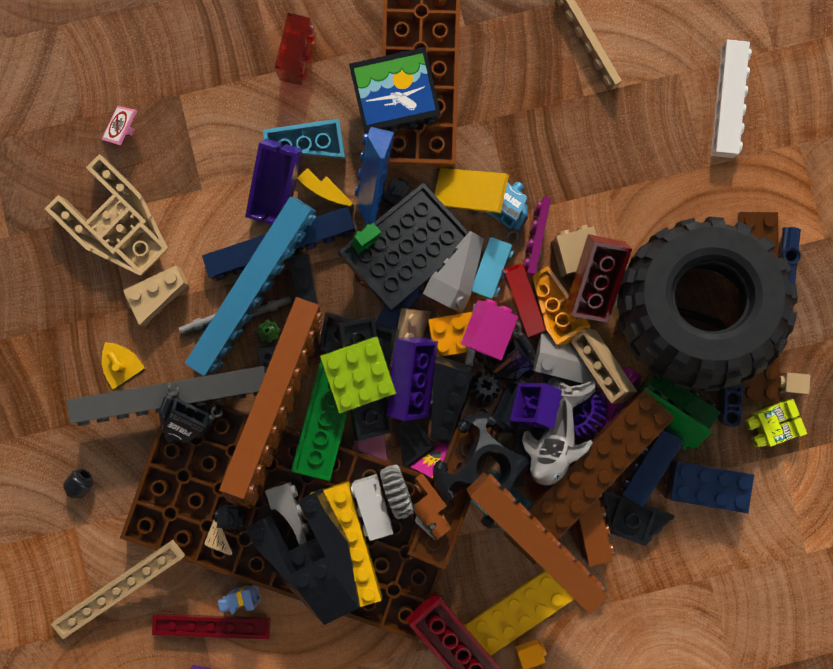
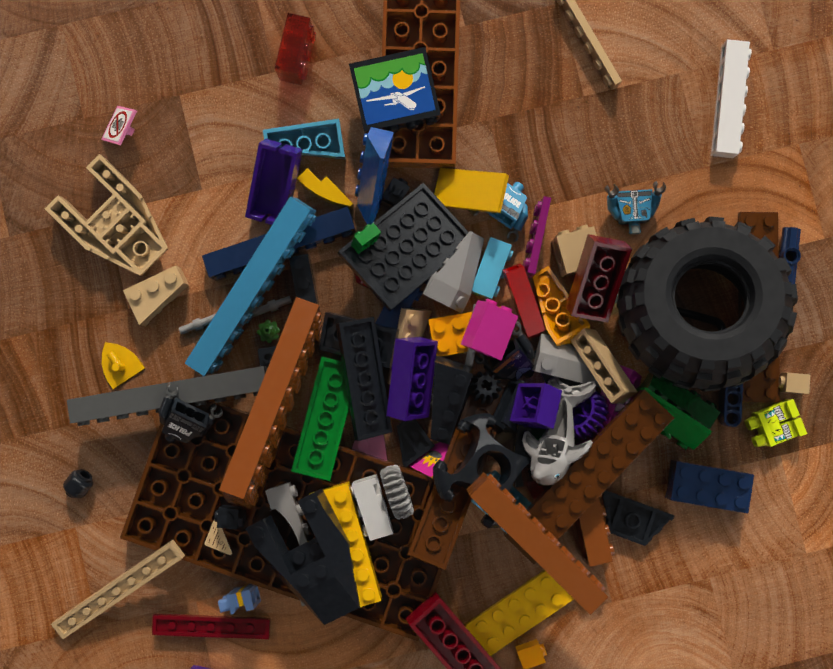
(357, 374): lime plate -> none
(428, 510): dark orange plate -> none
(634, 206): none -> torso
(651, 466): dark blue brick -> none

